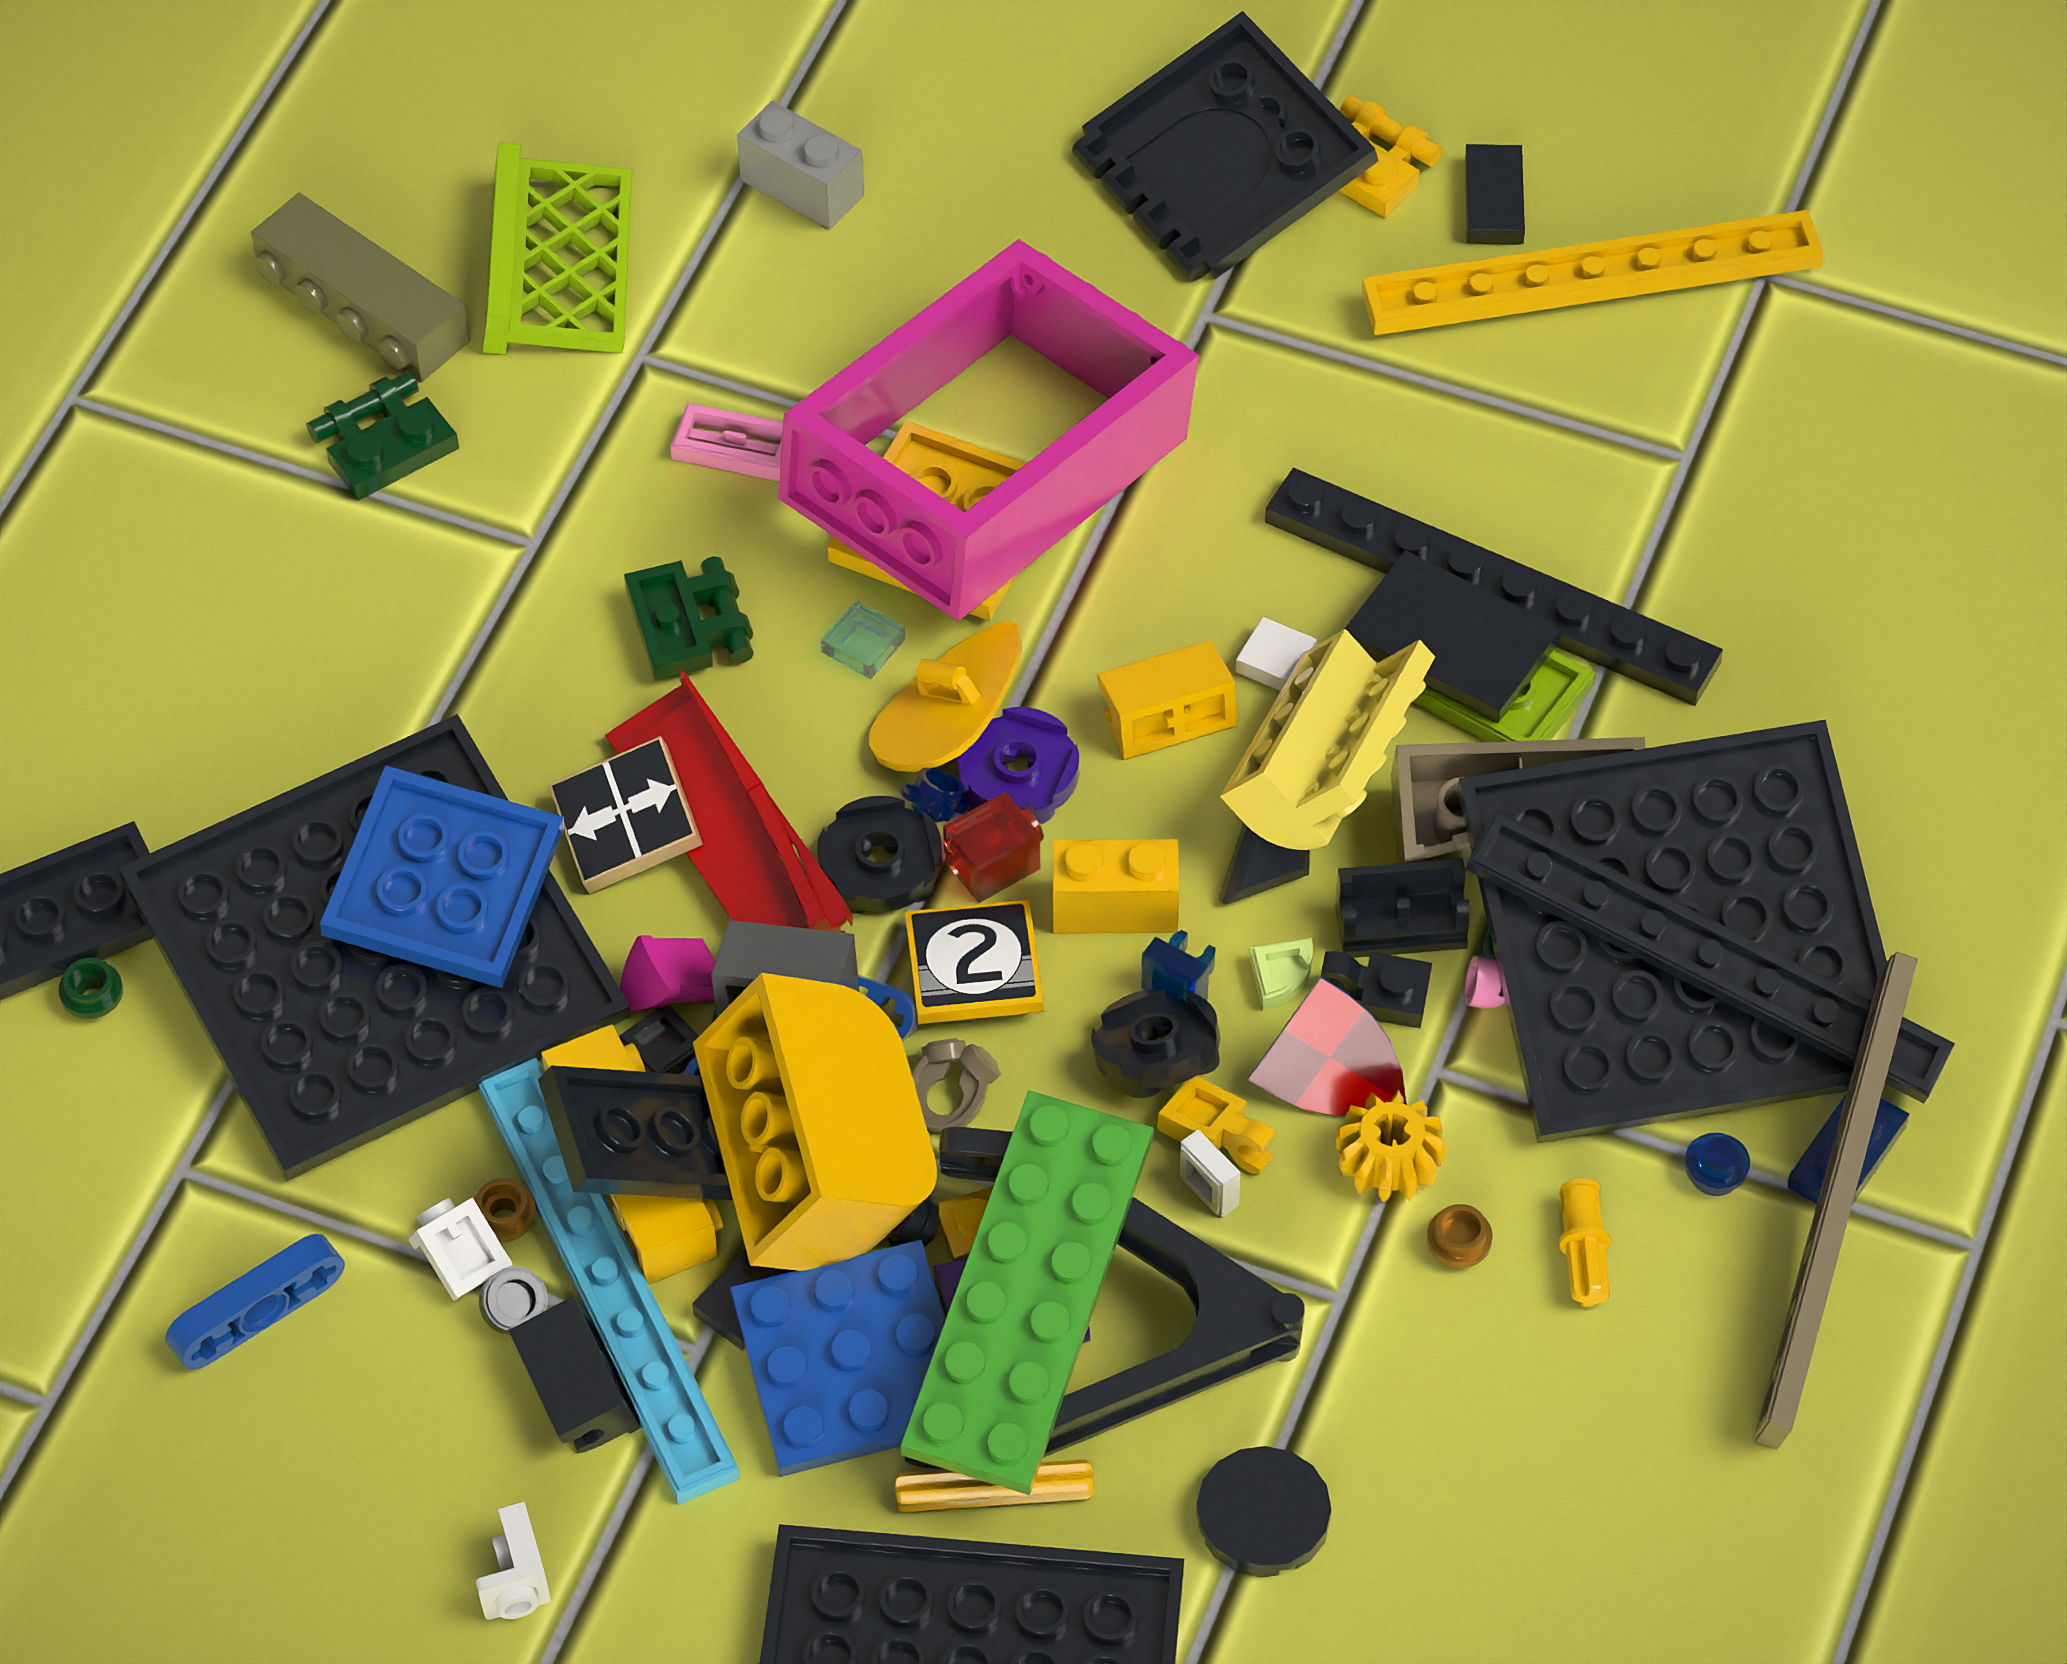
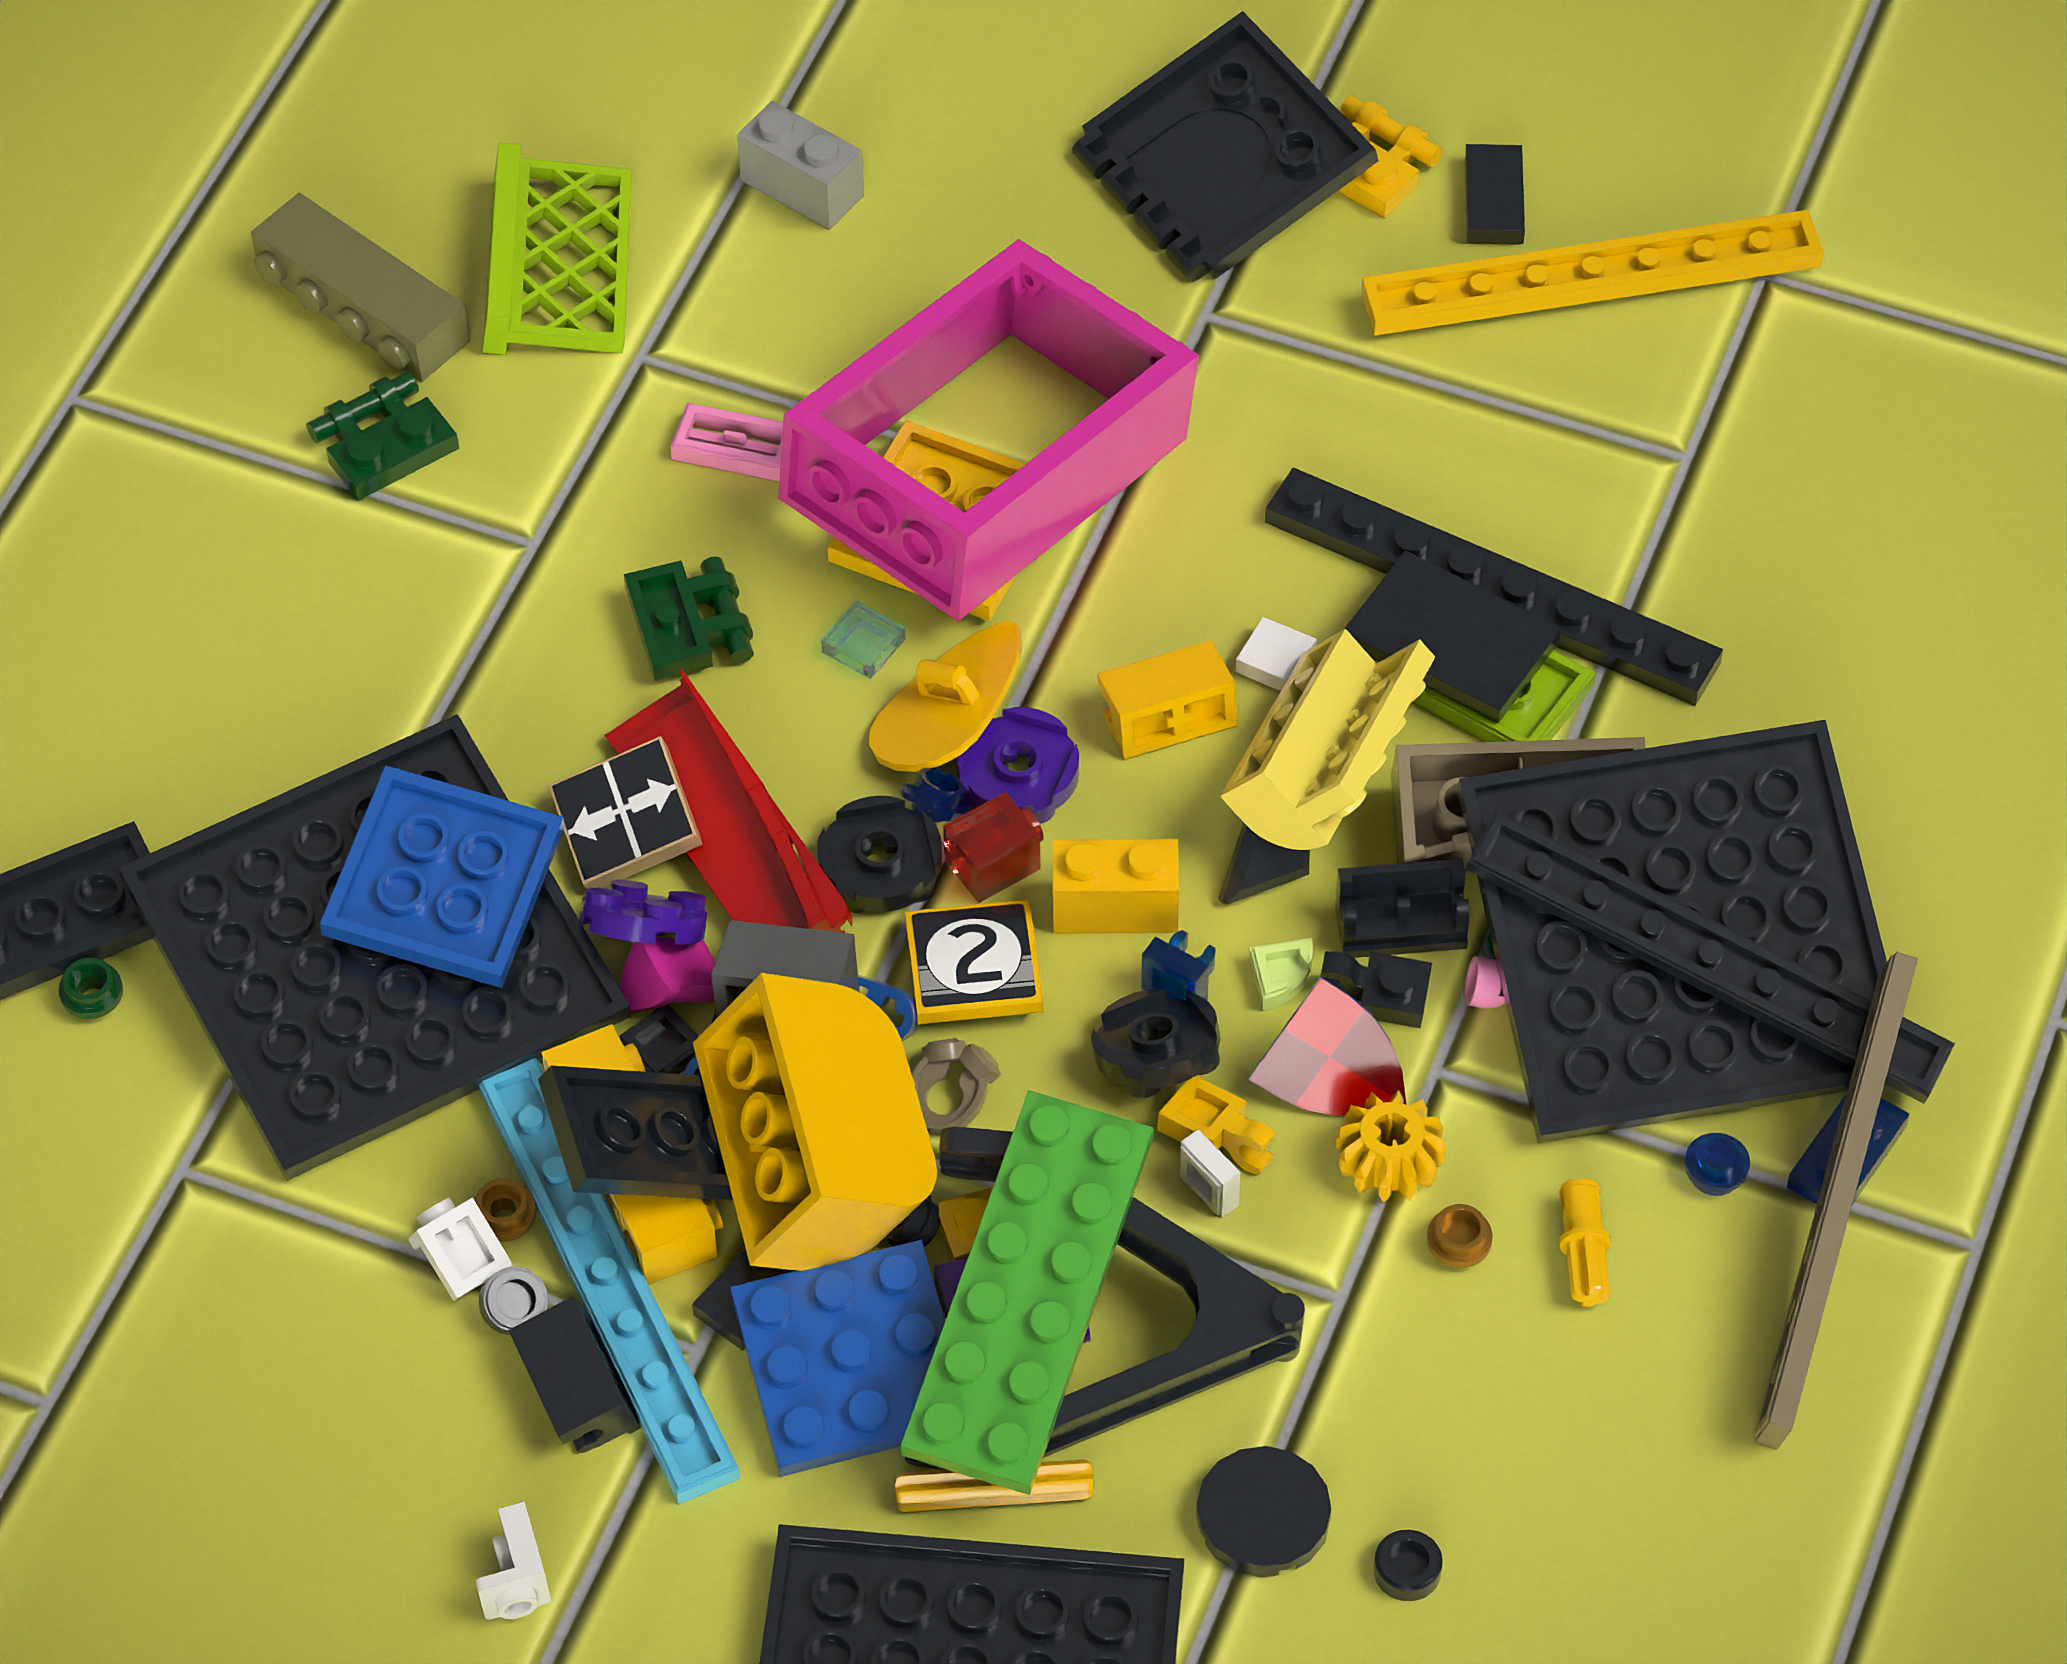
(254, 1301): blue beam -> none
(636, 916): none -> dark purple plate
(1408, 1565): none -> black tile

